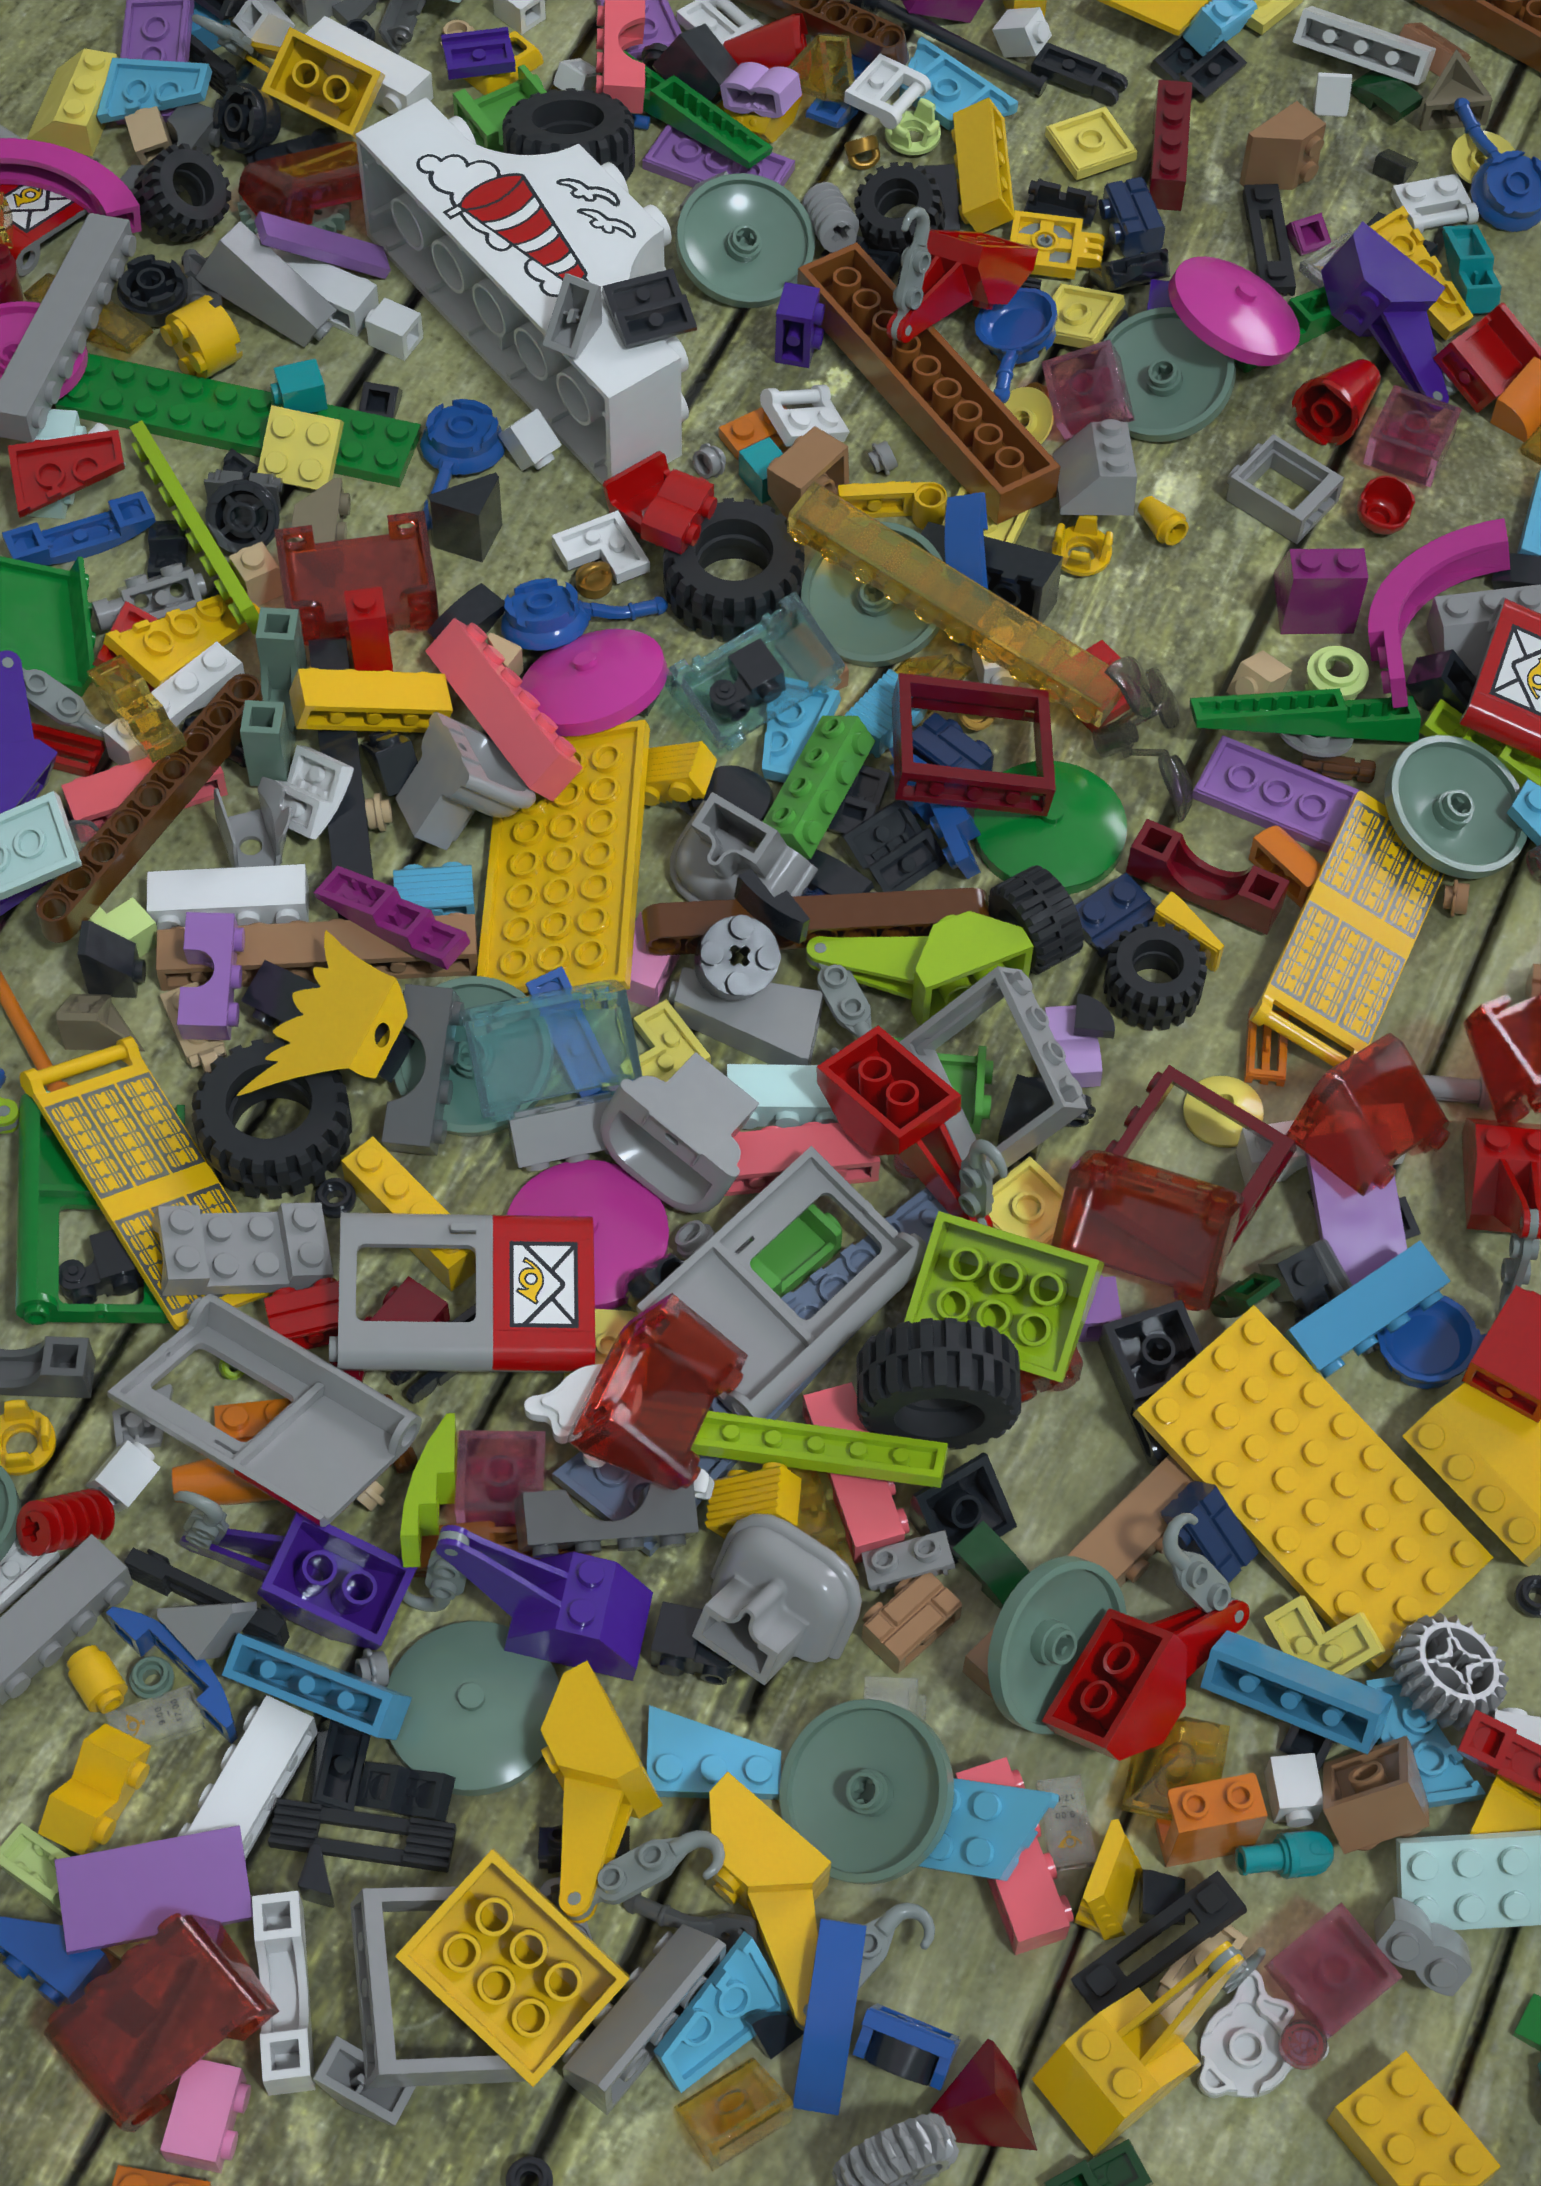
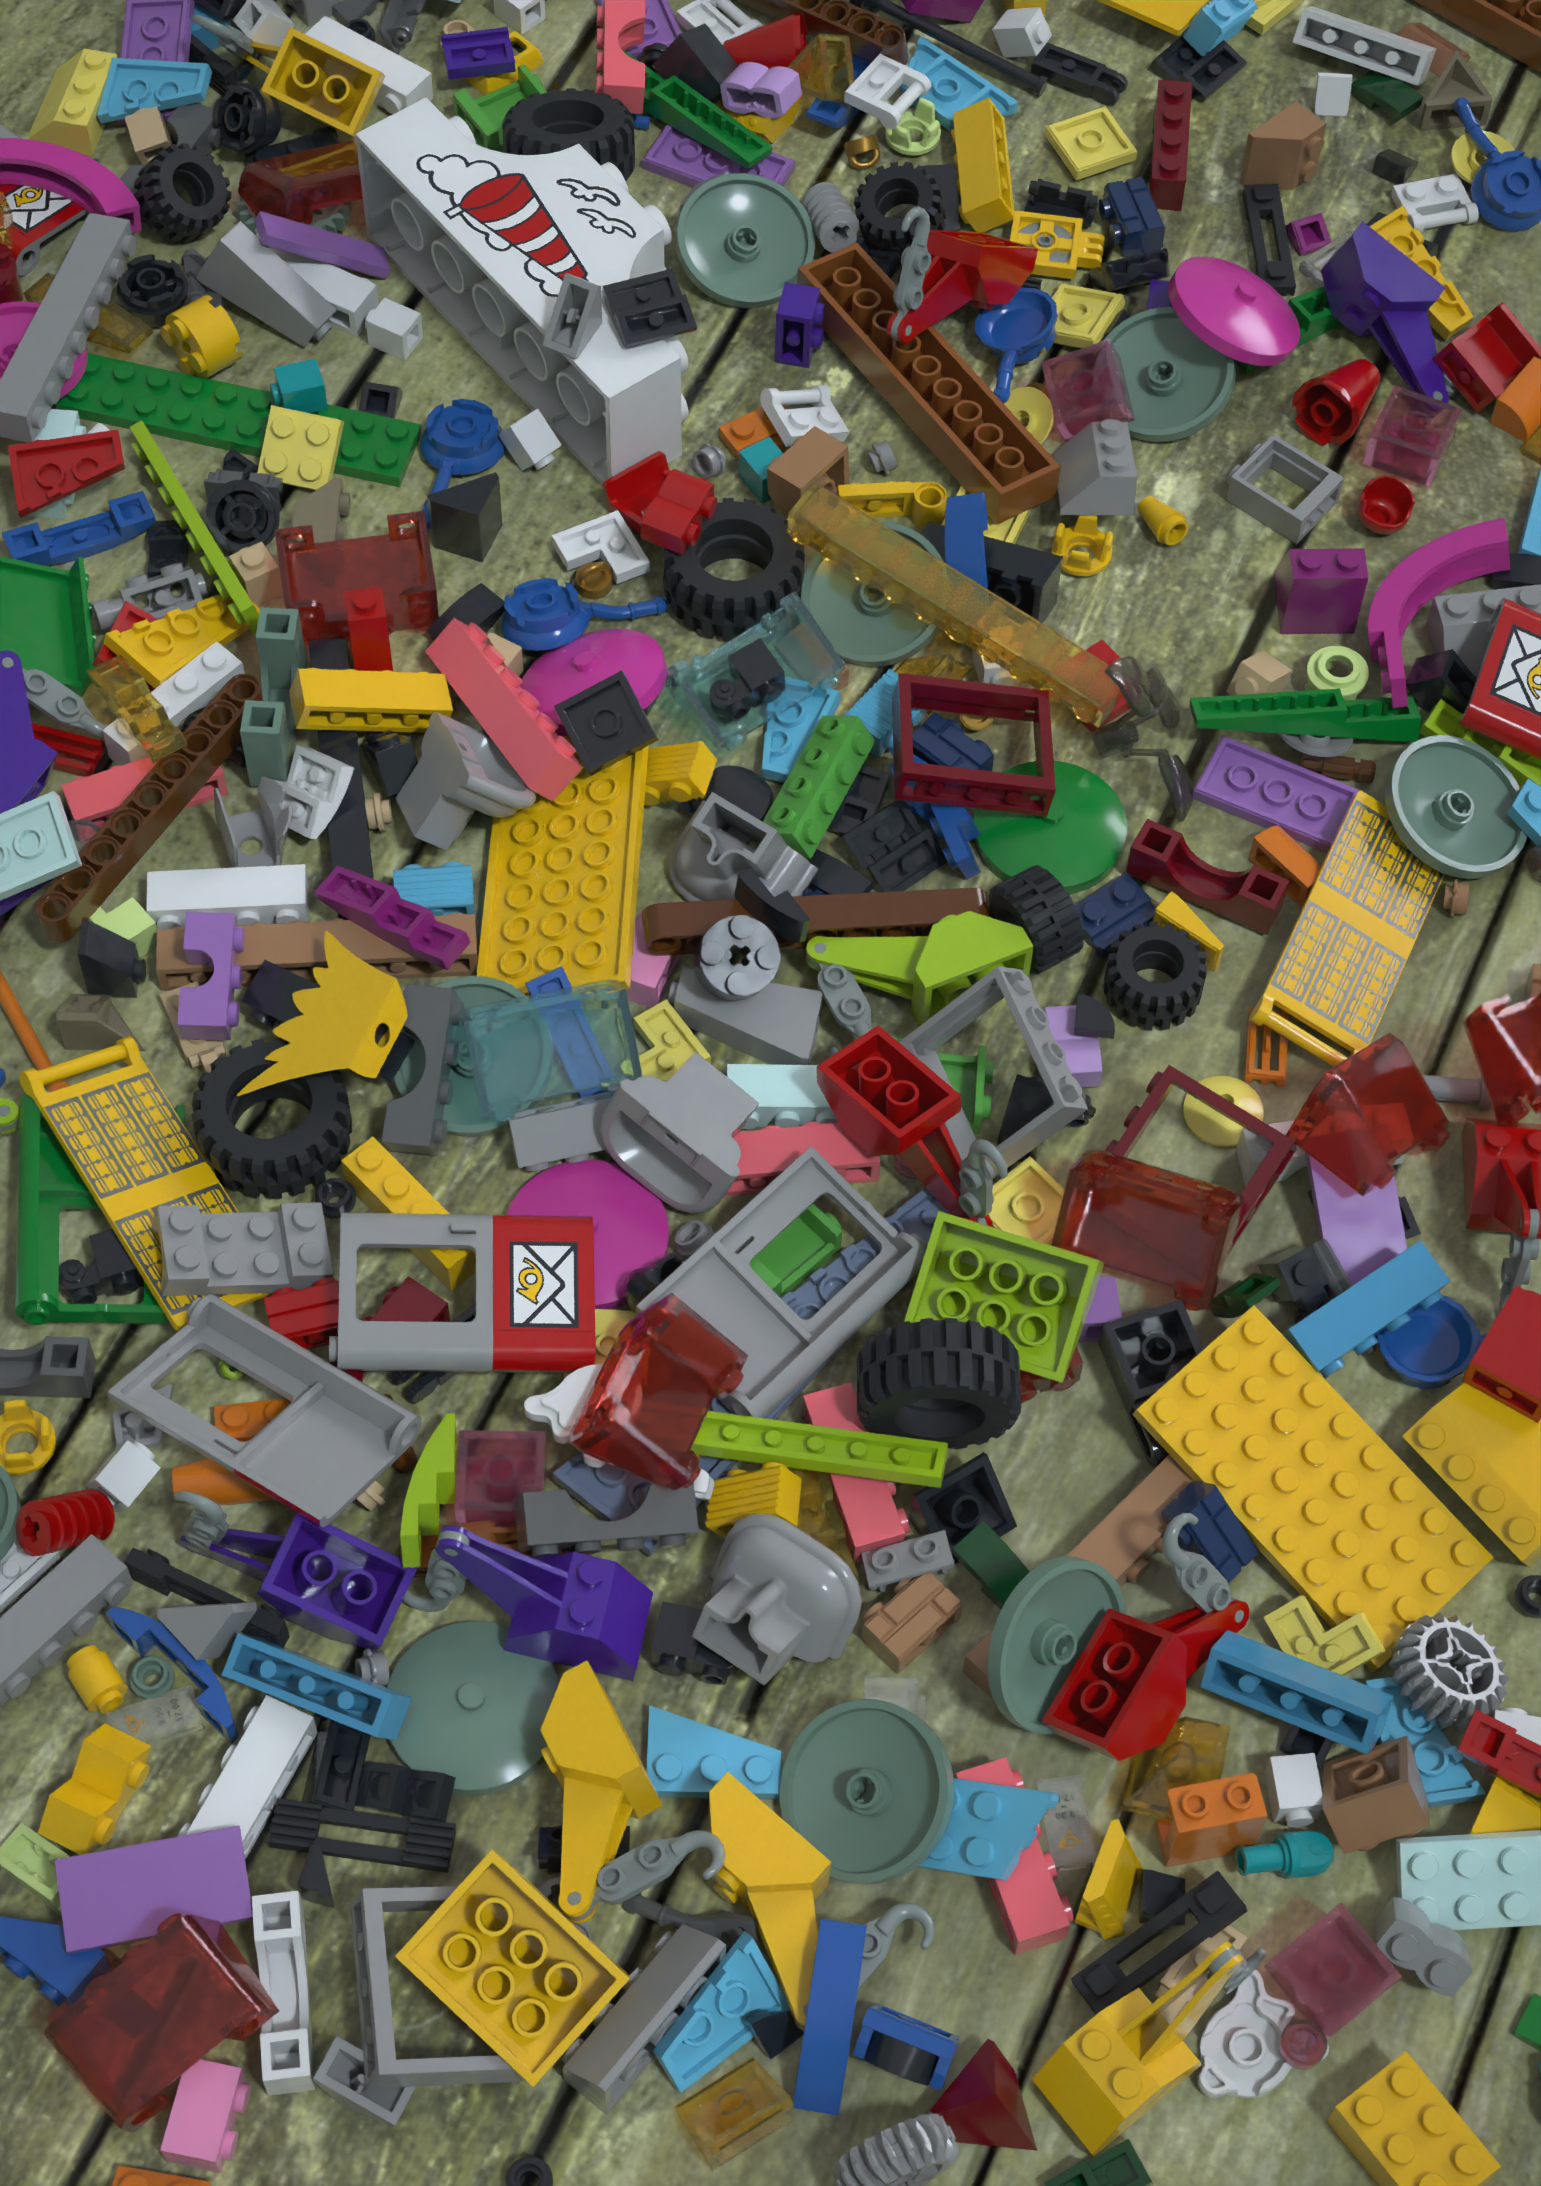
(575, 74): white slope -> none
(606, 723): none -> black plate
(1472, 267): teal slope -> none

